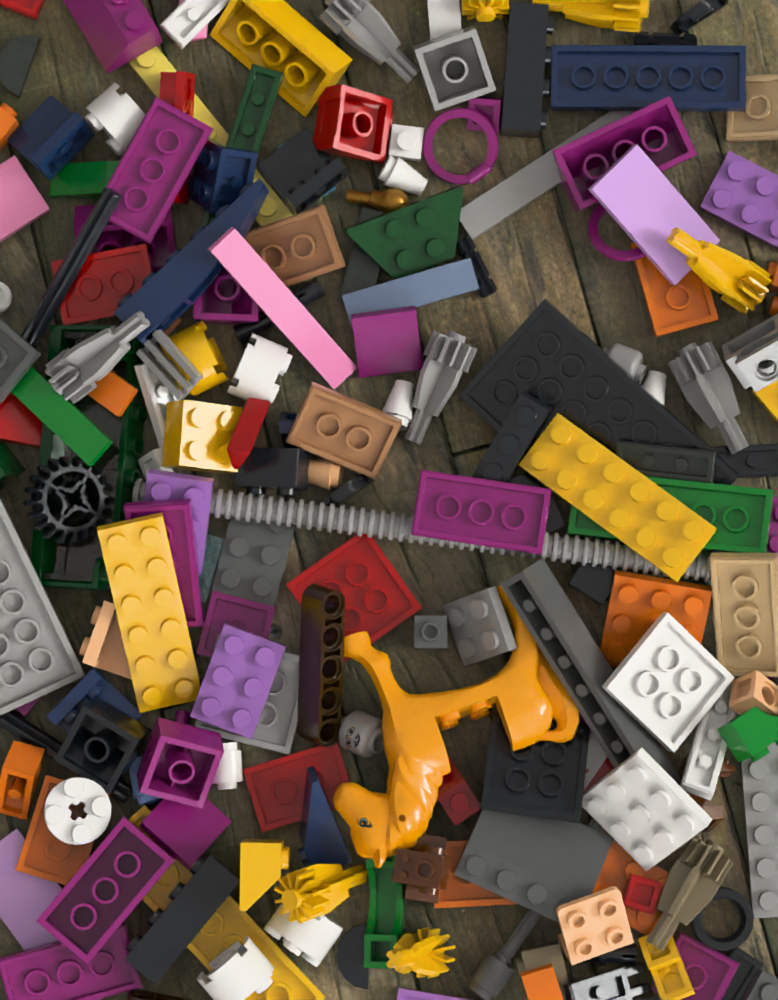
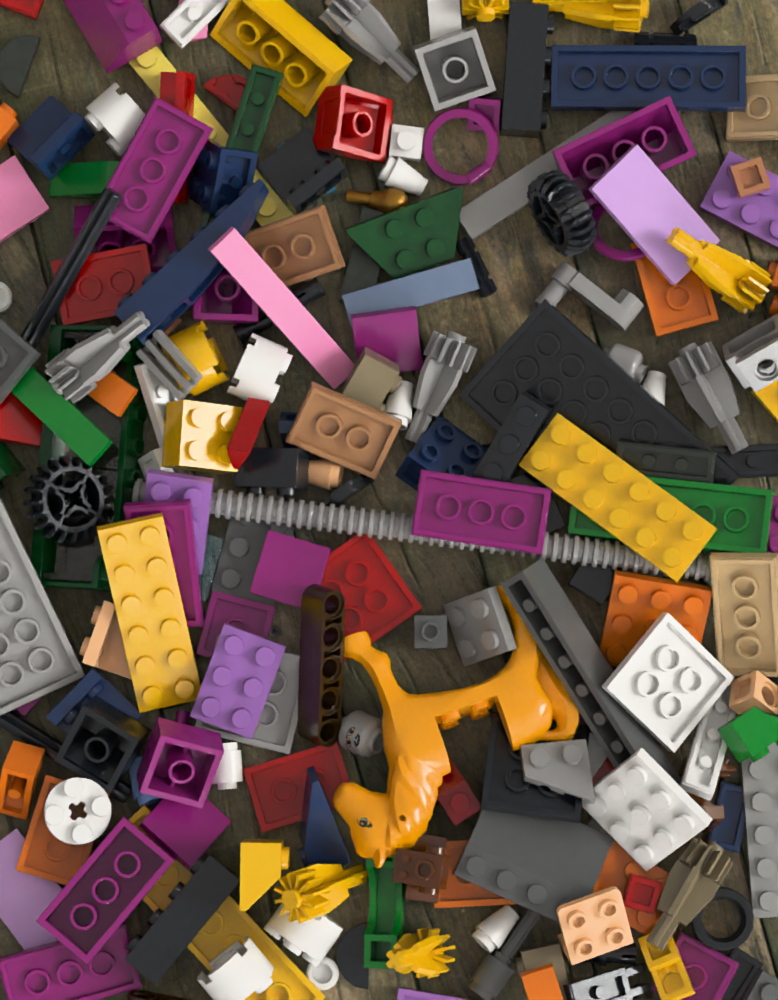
(227, 89): none -> red tile
(288, 568): none -> magenta tile
(324, 975): none -> white tile
(372, 379): none -> dark tan brick
(442, 450): none -> dark blue bracket
(495, 929): none -> white cone
(560, 766): none -> light grey wing
(562, 213): none -> black gear
(617, 311): none -> light grey beam
(730, 830): none -> dark blue tile
(749, 177): none -> nougat tile

